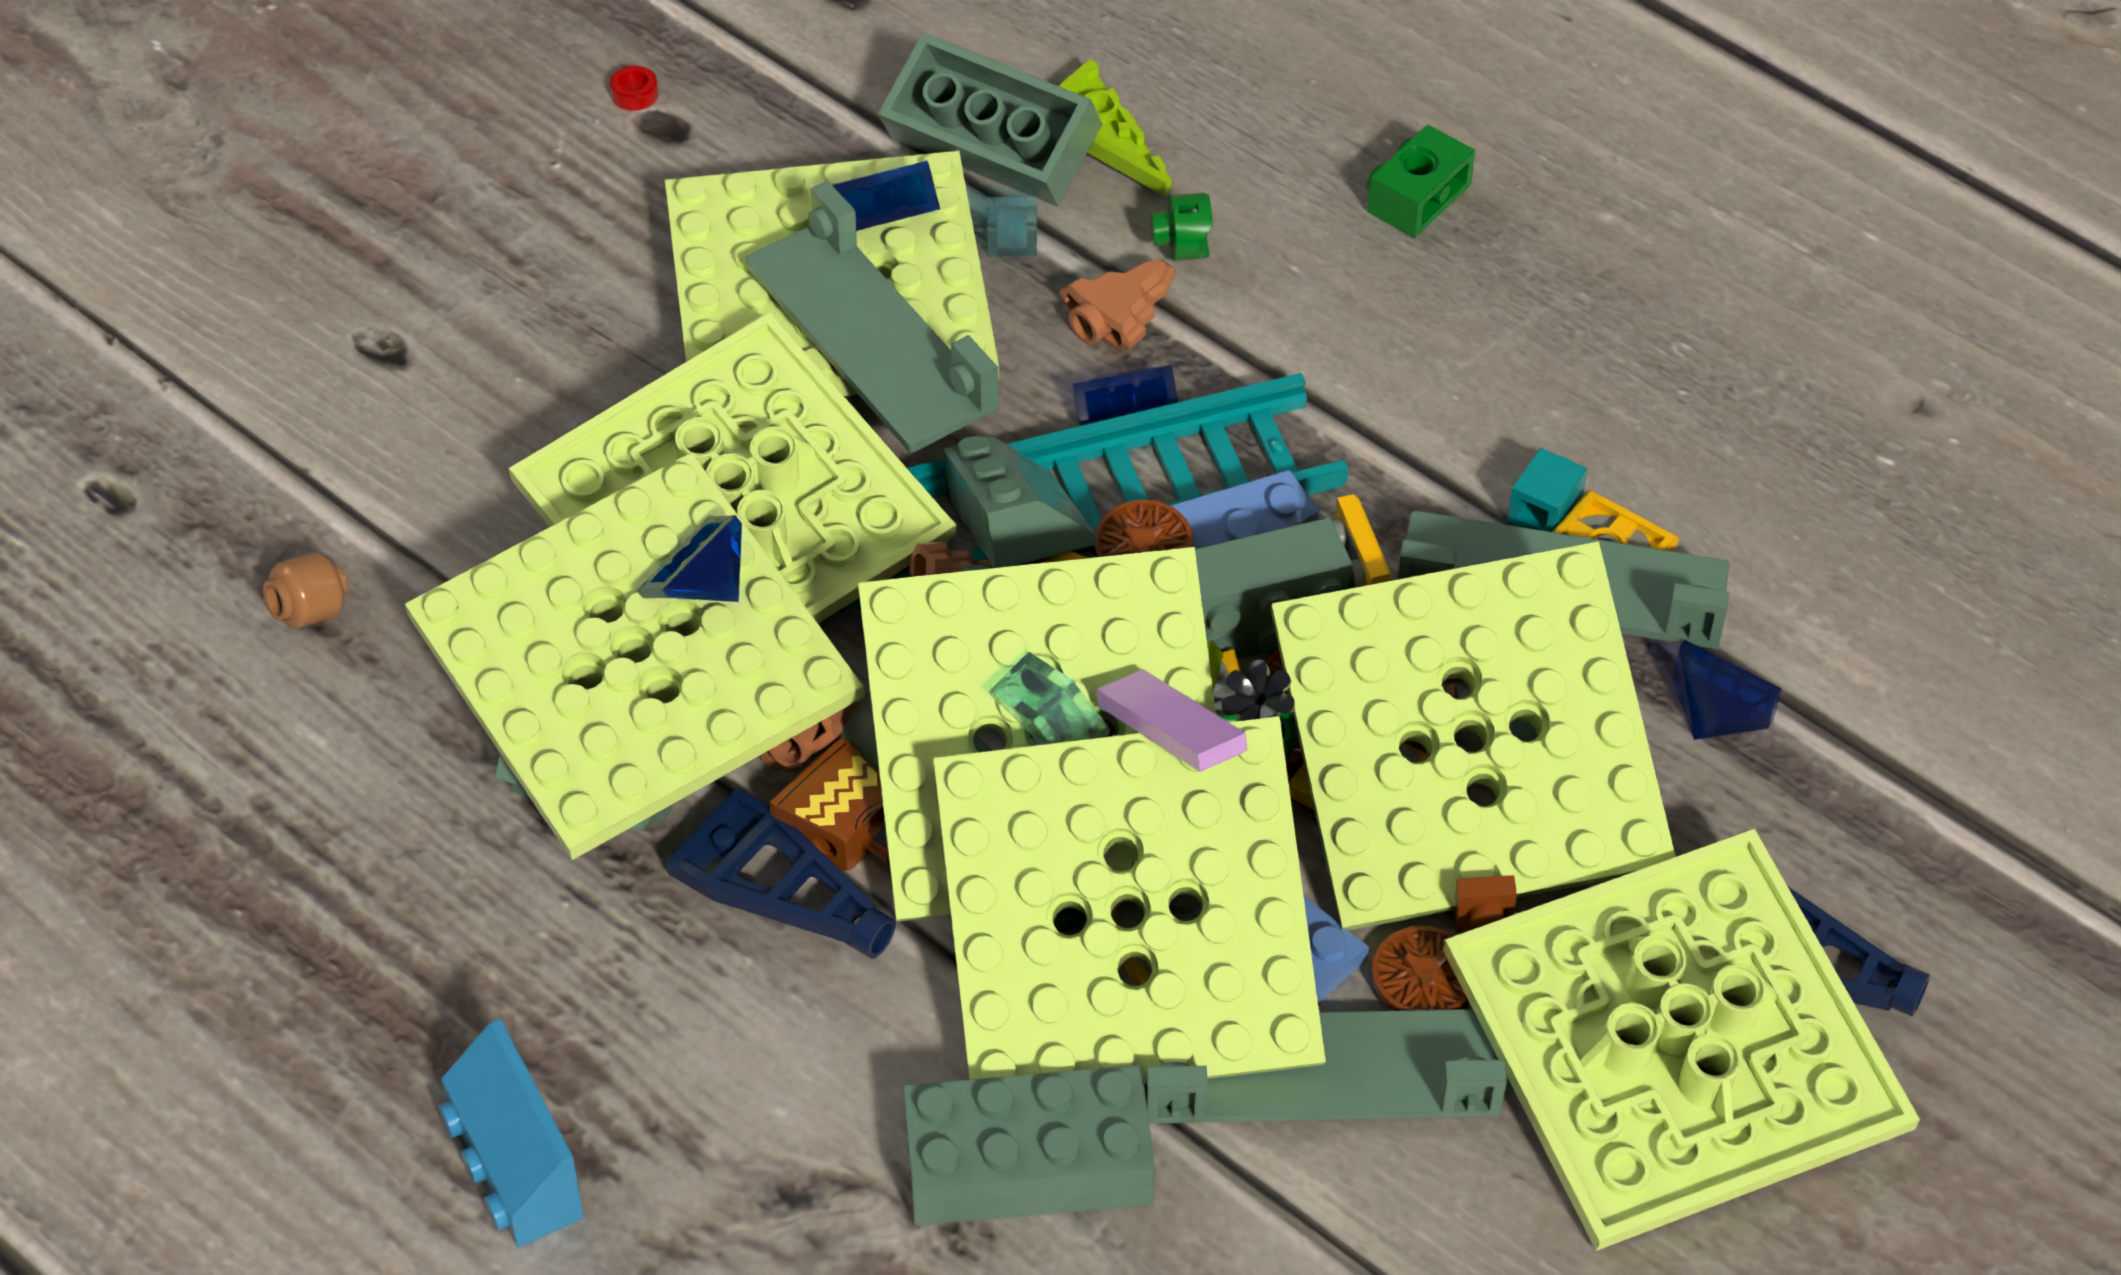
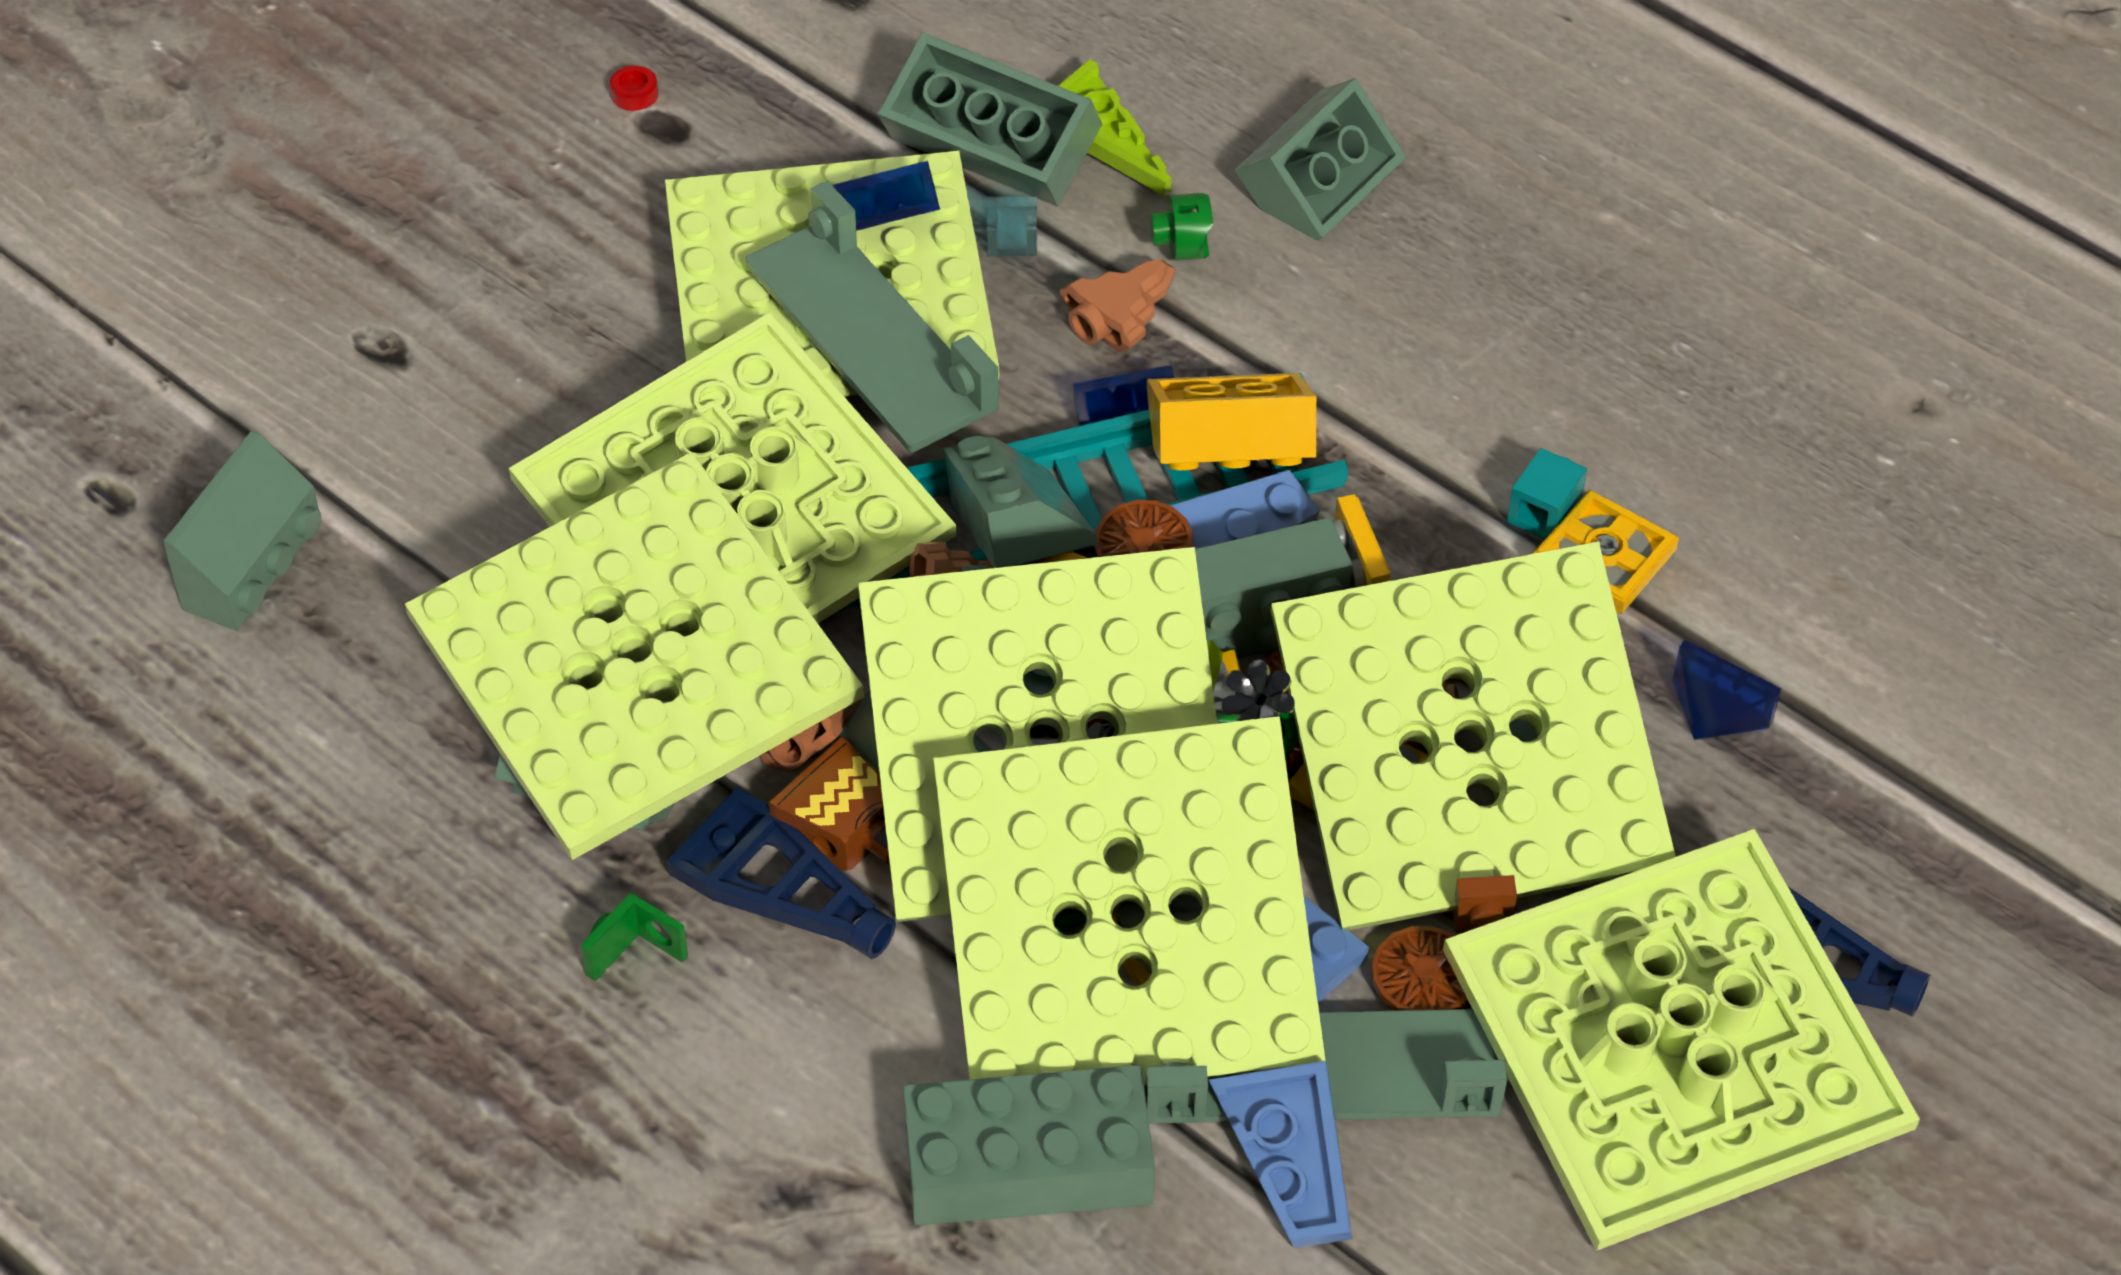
(241, 533): none -> sand green slope
(305, 590): medium nougat head -> none
(510, 1139): dark azure slope -> none
(618, 929): none -> green bracket
(702, 566): clear blue slope -> none
(1048, 703): clear light blue slope -> none
(1172, 720): lavender tile -> none
(1232, 420): none -> yellow slope
(1293, 1146): none -> medium blue wing
(1322, 160): none -> sand green slope
(1420, 180): green brick -> none
(1652, 589): sand green bracket -> none

